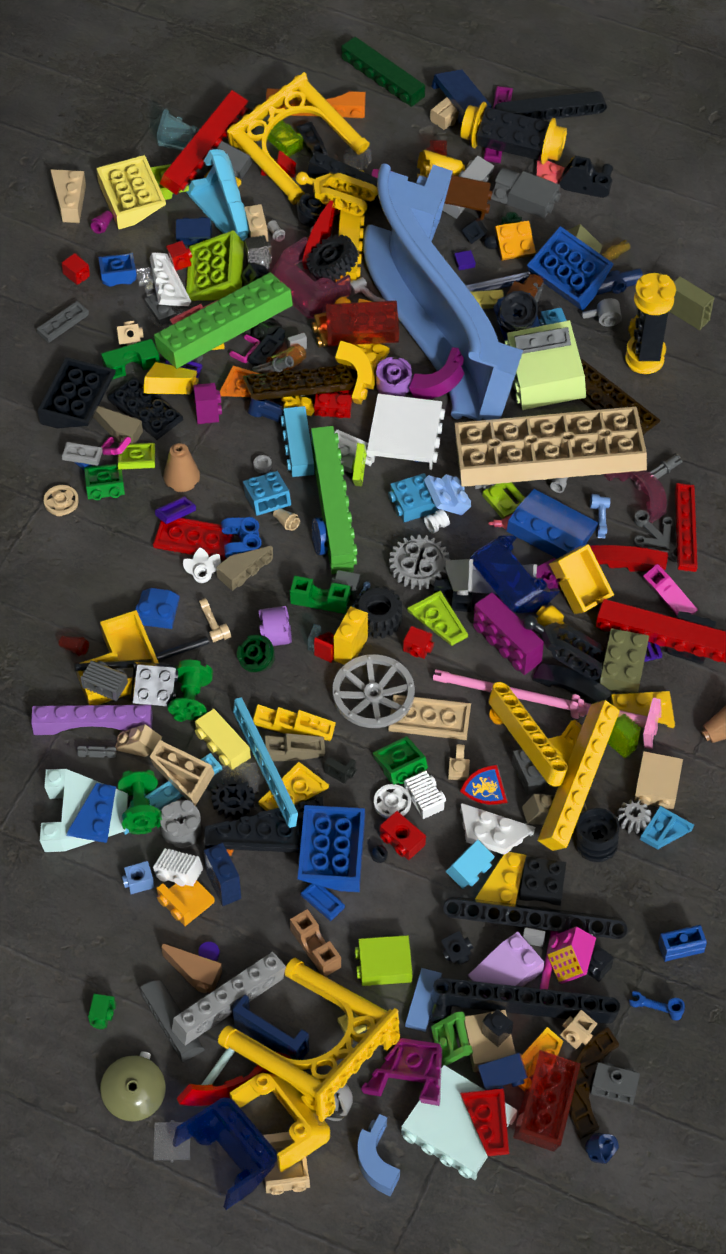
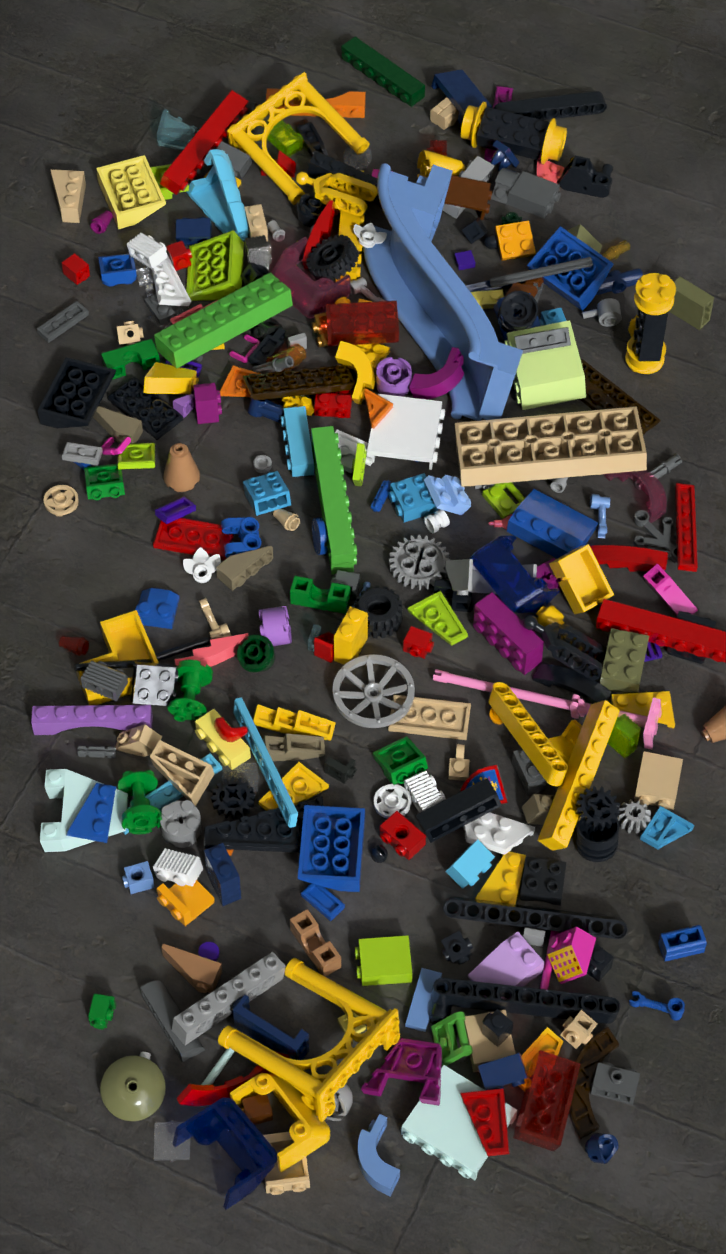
(147, 250): none -> white brick
(184, 404): none -> medium lavender slope
(219, 651): none -> coral slope
(228, 733): none -> red hair
(257, 1109): none -> reddish brown brick
(368, 236): none -> white plate
(377, 407): none -> orange tile
(381, 496): none -> blue axle
(458, 810): none -> black brick
(503, 156): none -> dark blue tile
(541, 272): none -> dark grey axle
(605, 805): none -> black gear

